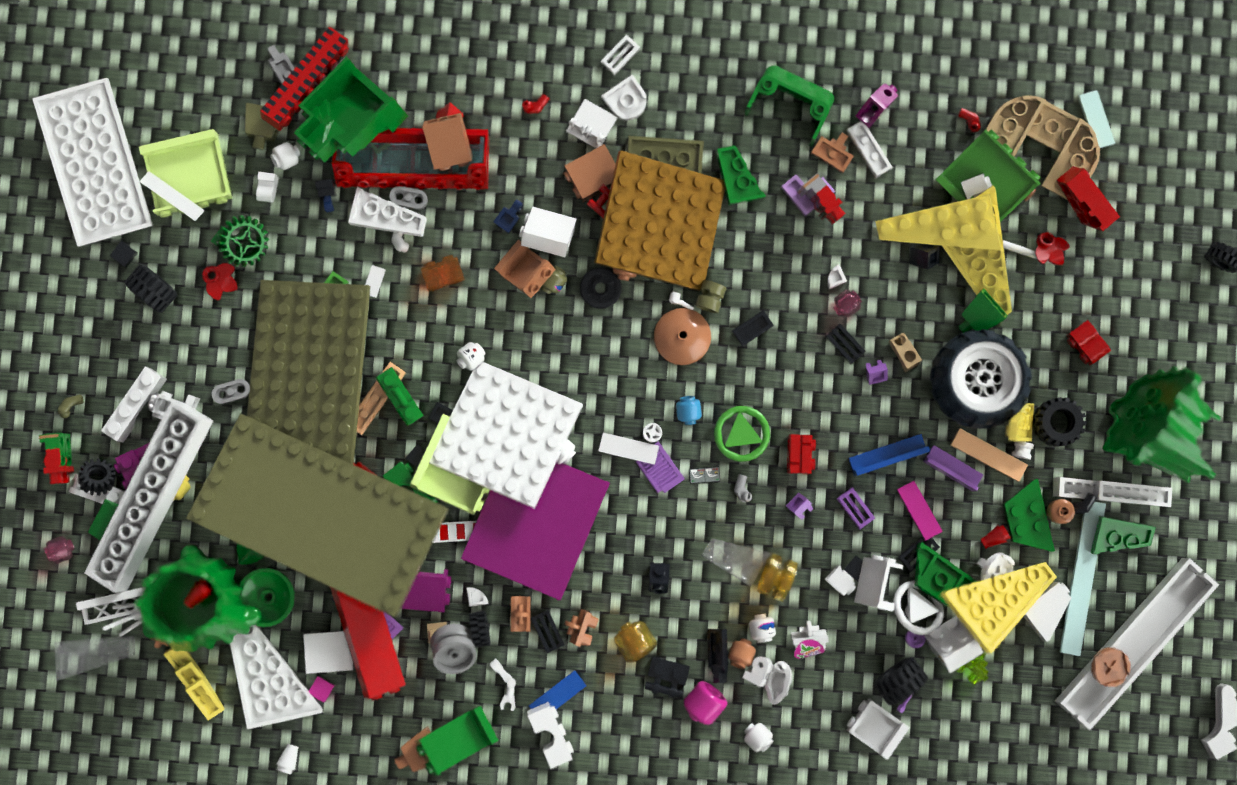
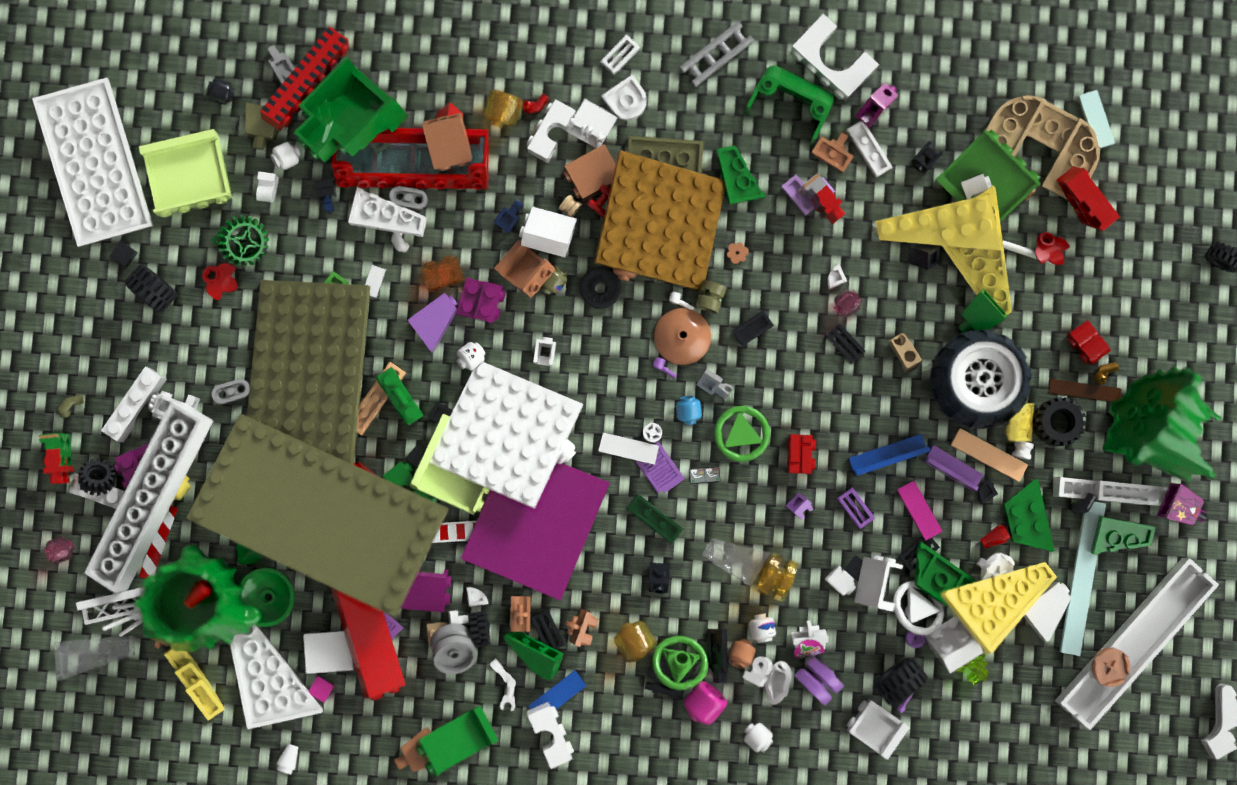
(103, 519): green slope -> none
(156, 548): none -> sticker
(172, 196): white sticker -> none
(220, 91): none -> black head
(434, 320): none -> medium lavender slope
(455, 619): none -> white tile
(481, 300): none -> magenta plate
(502, 108): none -> clear yellow head
(536, 655): none -> green slope
(543, 360): none -> white window
(557, 116): none -> white arch
(570, 206): none -> tan wheel
(655, 518): none -> dark green tile
(659, 364): none -> medium lavender hand
(680, 663): none -> bright green piece
(712, 383): none -> light grey plate
(728, 54): none -> light grey bar
(733, 248): none -> nougat plant
(740, 489): light grey arm -> none
(819, 680): none -> medium lavender wheel
(843, 82): none -> white arch
(876, 373): medium lavender tile -> none
(919, 165): none -> black window
(971, 118): red arm -> none
(986, 491): none -> black tile
(1060, 511): nougat head -> none
(1084, 390): none -> reddish brown sticker
(1103, 370): none -> pearl gold arm
(1181, 505): none -> magenta torso

